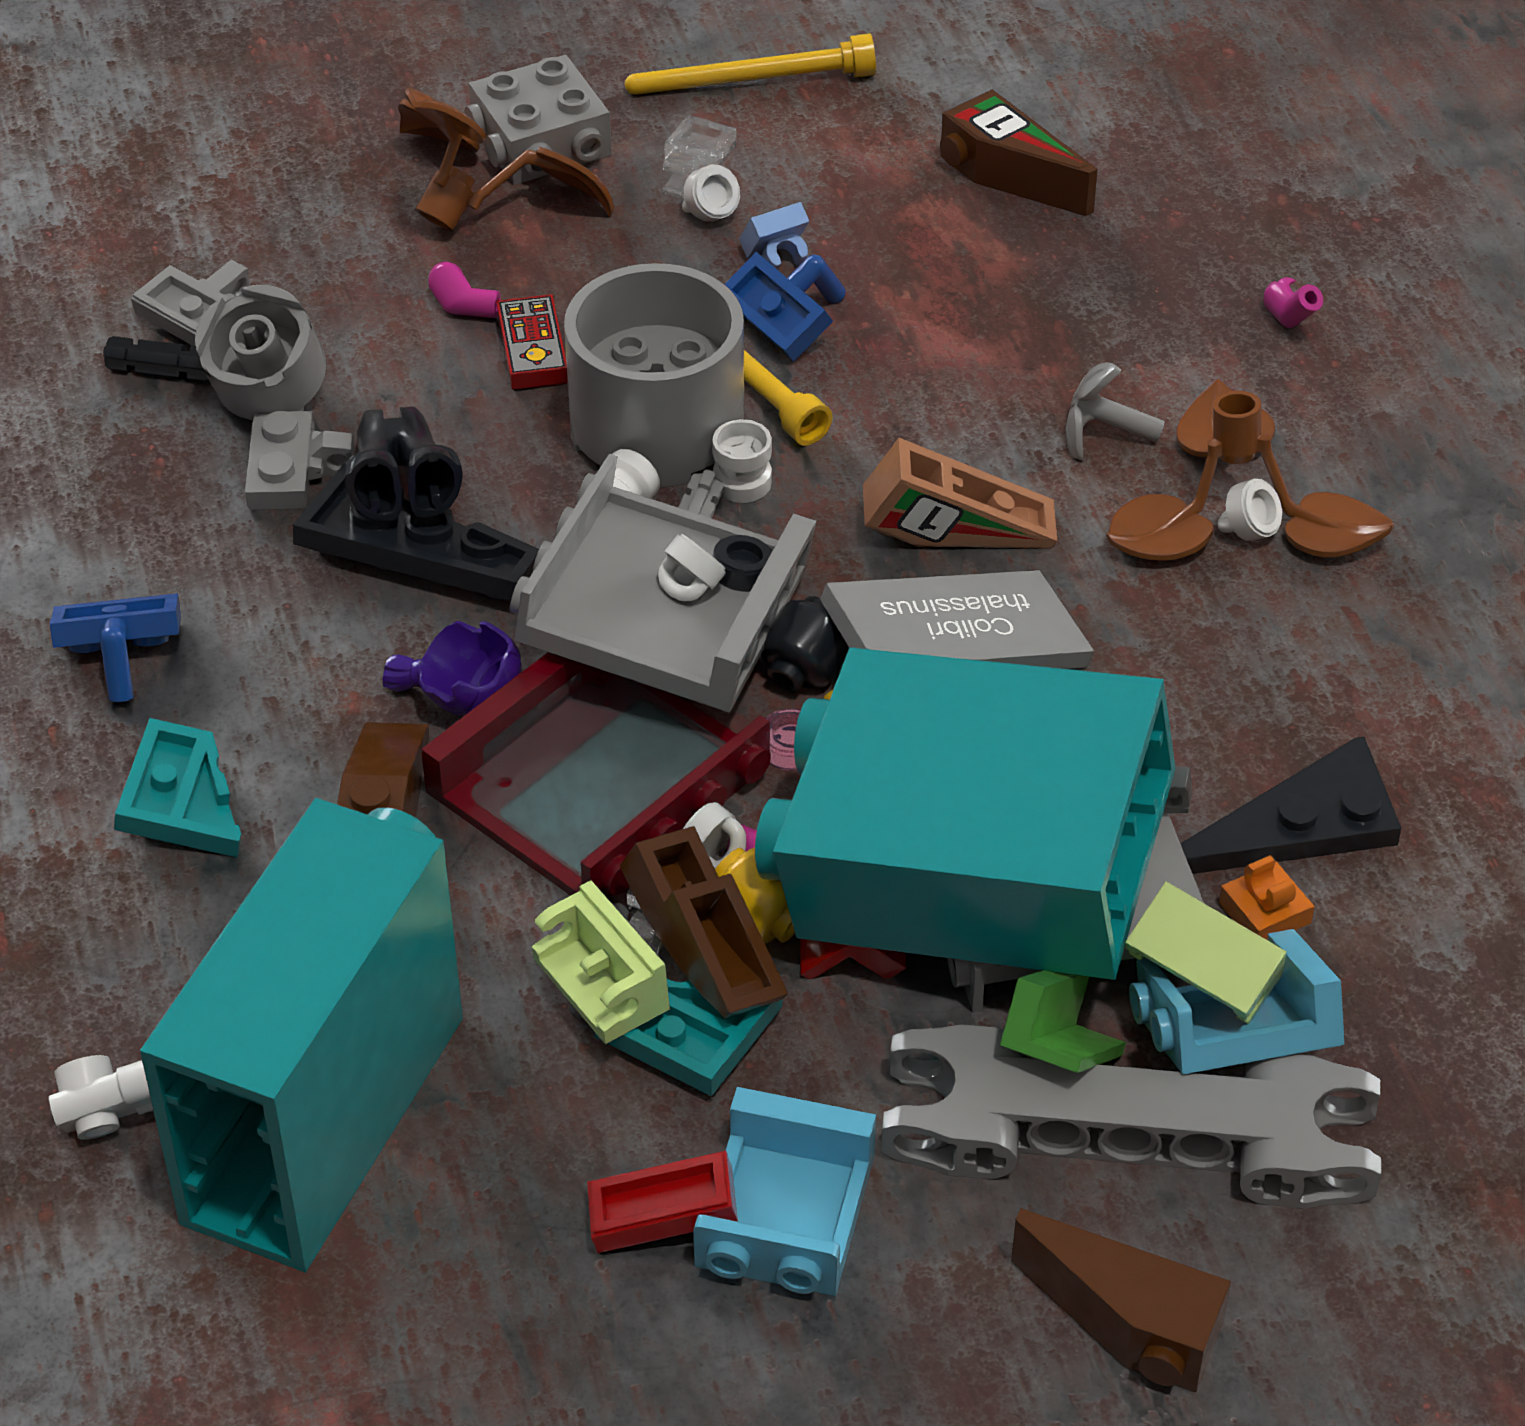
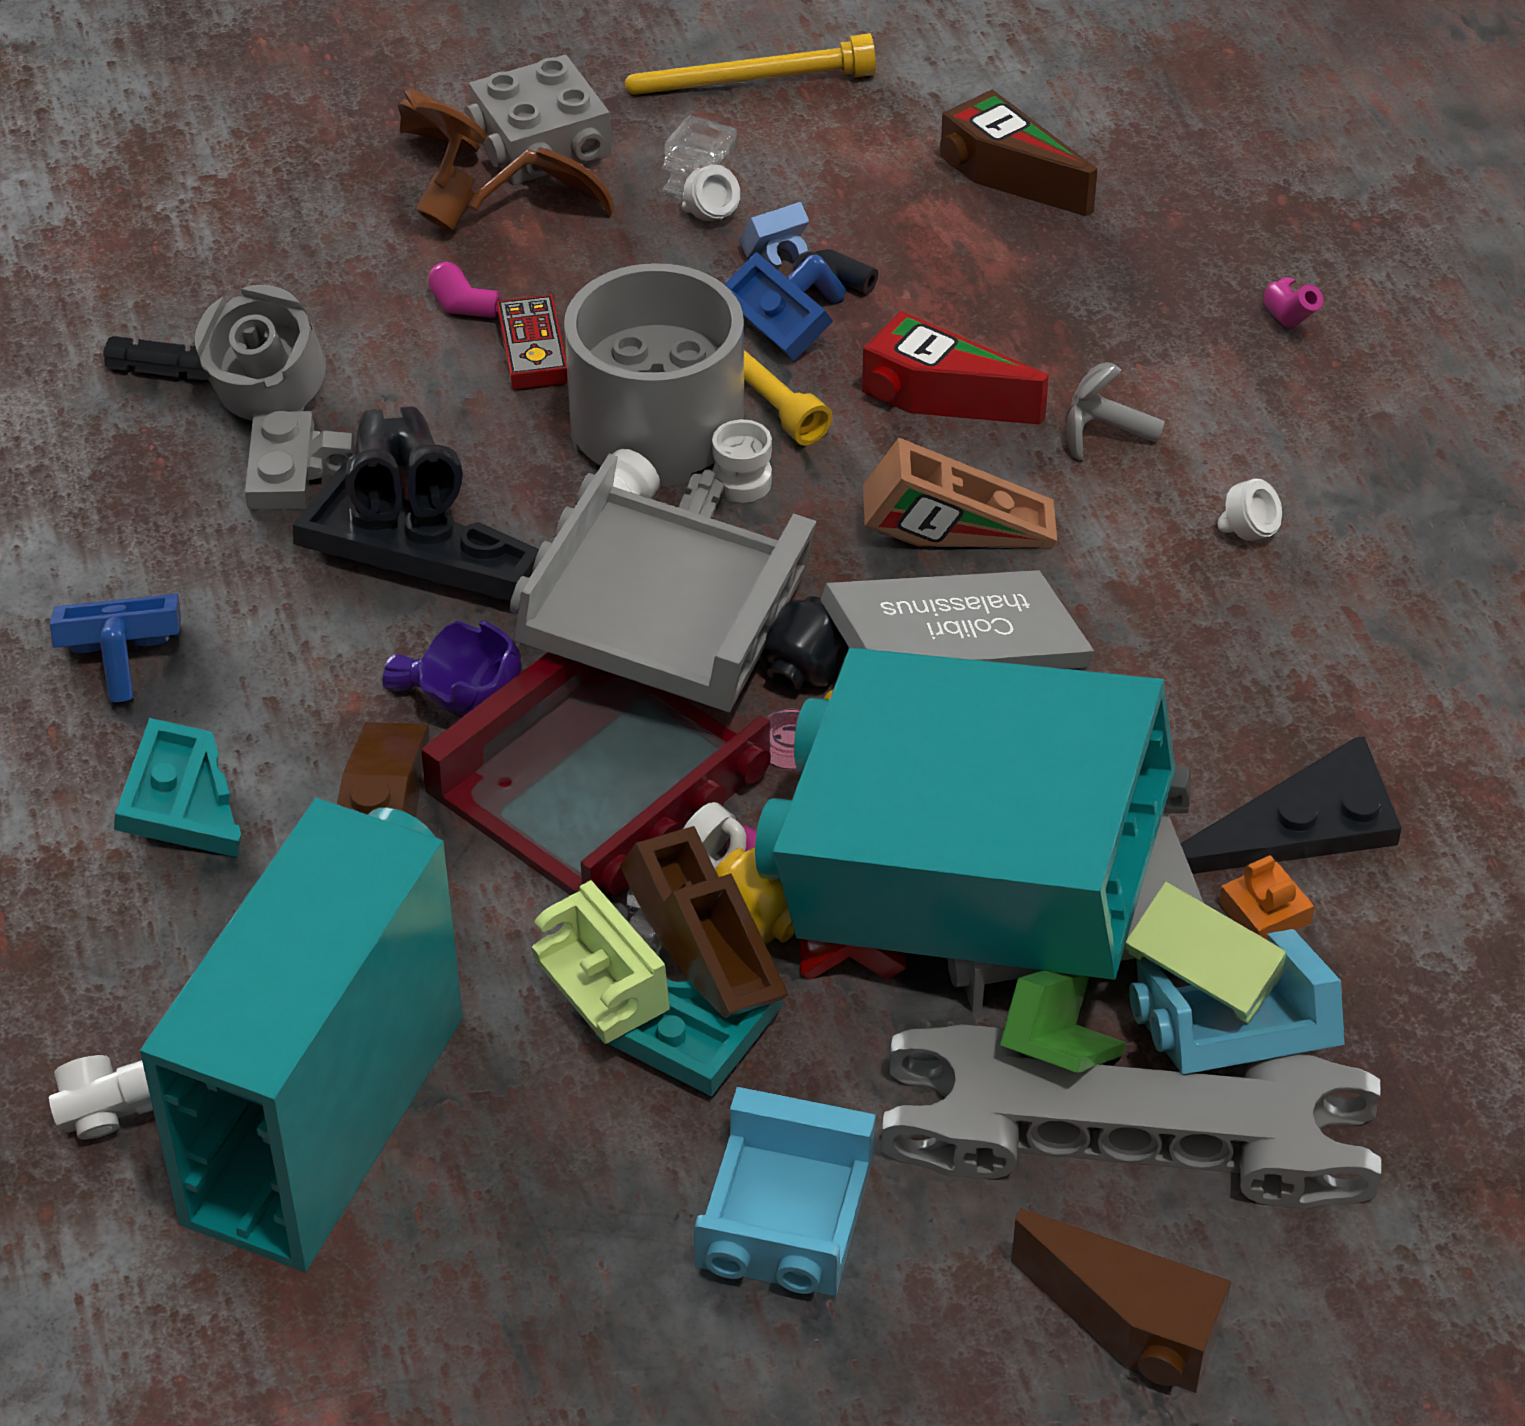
(179, 301): light grey hinge -> none
(660, 1201): red tile -> none
(694, 560): white tile -> none
(742, 559): black tile -> none
(848, 270): none -> black arm
(949, 376): none -> red slope
(1234, 429): dark orange plant -> none

